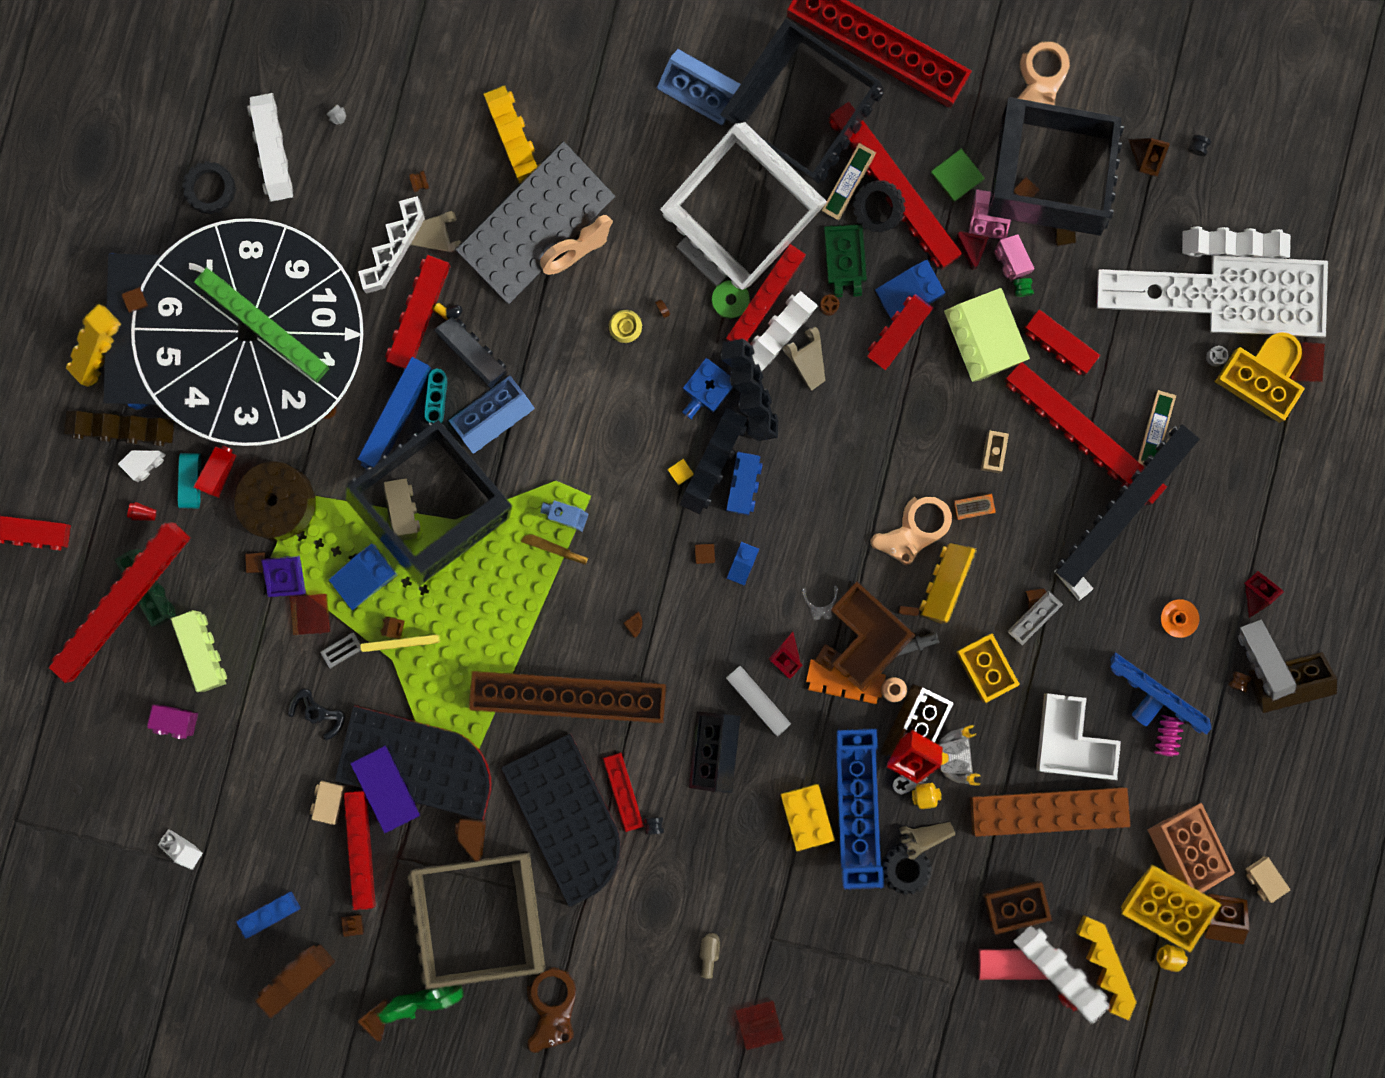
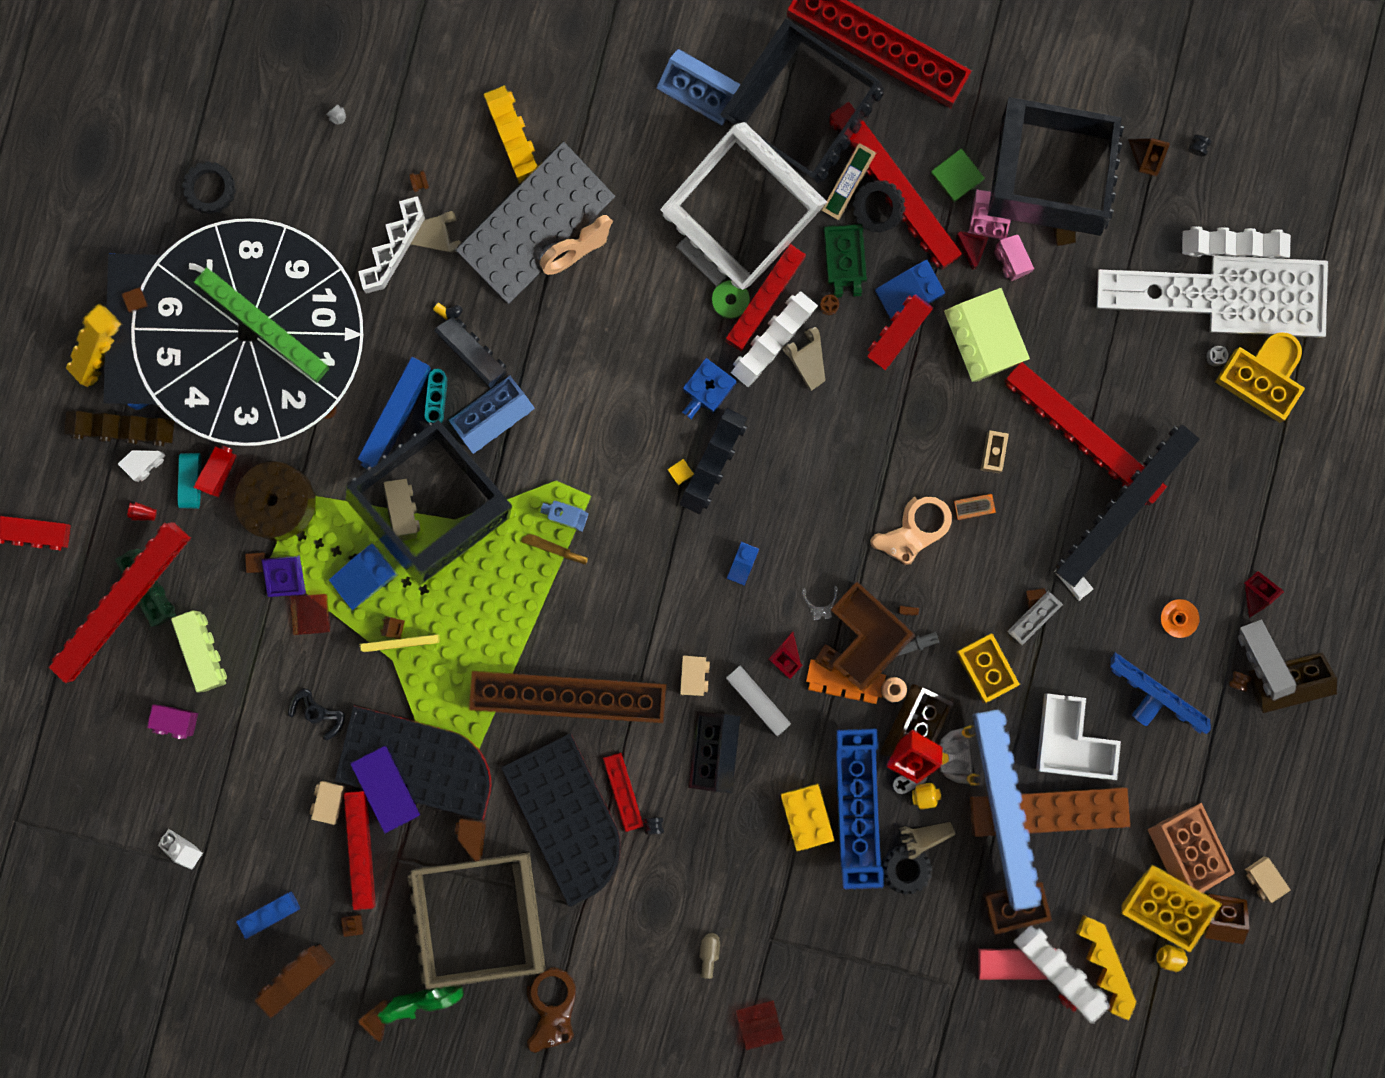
(270, 147): white brick -> none
(355, 642): light grey tile -> none
(418, 312): red brick -> none
(631, 326): light yellow hat -> none
(634, 624): reddish brown tile -> none
(662, 308): reddish brown tile -> none
(693, 675): none -> tan brick
(705, 553): reddish brown tile -> none
(744, 484): blue wedge -> none
(754, 399): black brick -> none
(947, 582): yellow slope -> none
(1005, 809): none -> light blue brick
(1023, 287): green wheel -> none
(1026, 188): reddish brown tile -> none
(1041, 88): light nougat animal -> none
(1061, 343): red brick -> none
(1157, 424): tile -> none
(1169, 736): dark pink piece -> none
(1311, 363): clear red slope -> none

